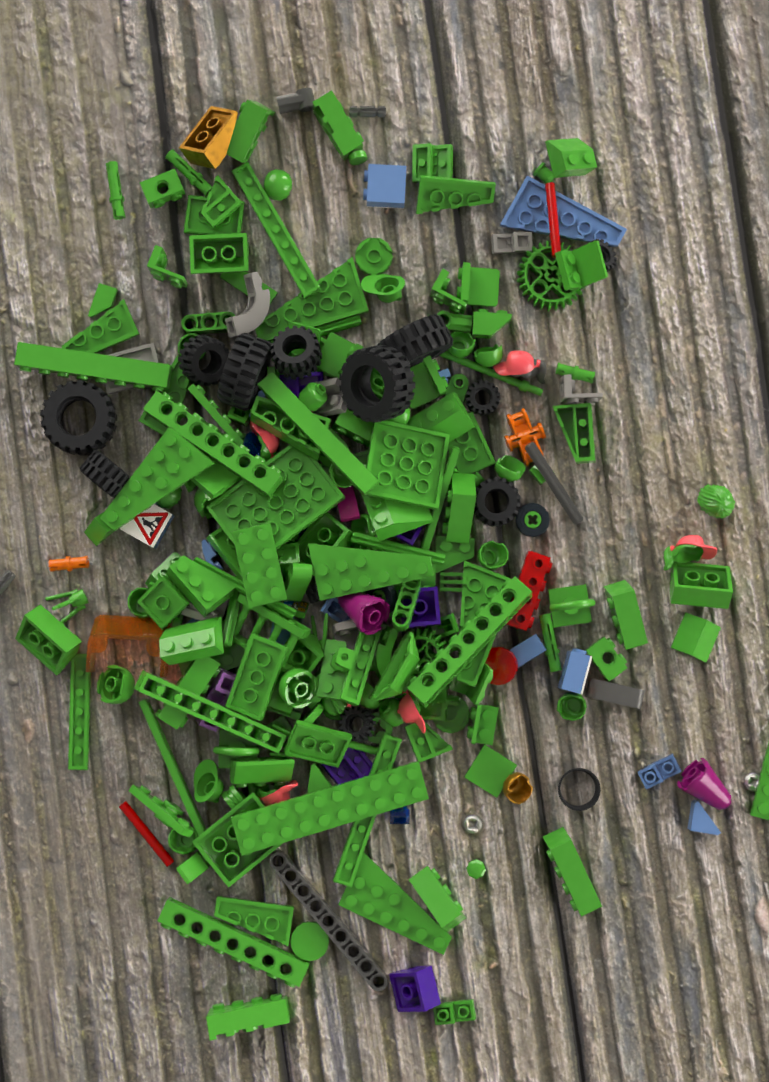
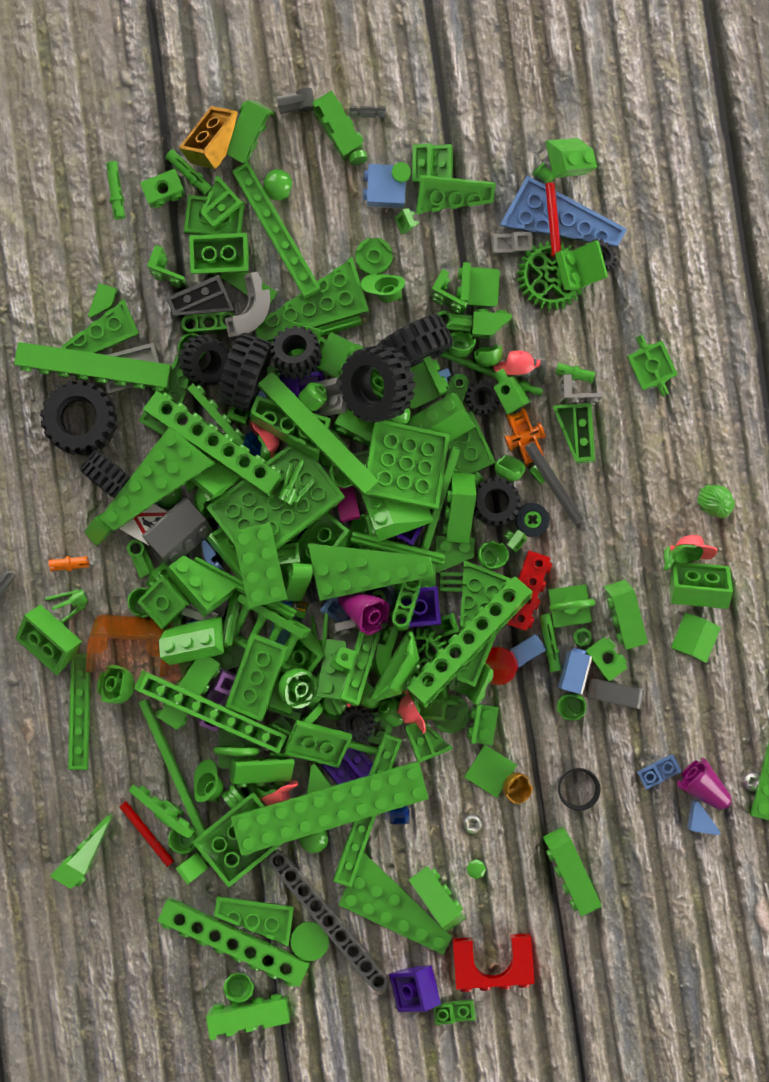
(74, 867): none -> bright green wedge
(141, 560): none -> bright green piece
(177, 532): none -> dark grey slope
(201, 298): none -> dark grey wedge
(238, 988): none -> bright green hair
(287, 493): none -> bright green plant
(315, 842): none -> bright green hair
(401, 172): none -> bright green tile
(405, 221): none -> bright green tile
(515, 398): none -> bright green torso
(515, 540): none -> bright green tile
(519, 971): none -> red arch
(582, 637): none -> bright green tile
(652, 365): none -> bright green plate

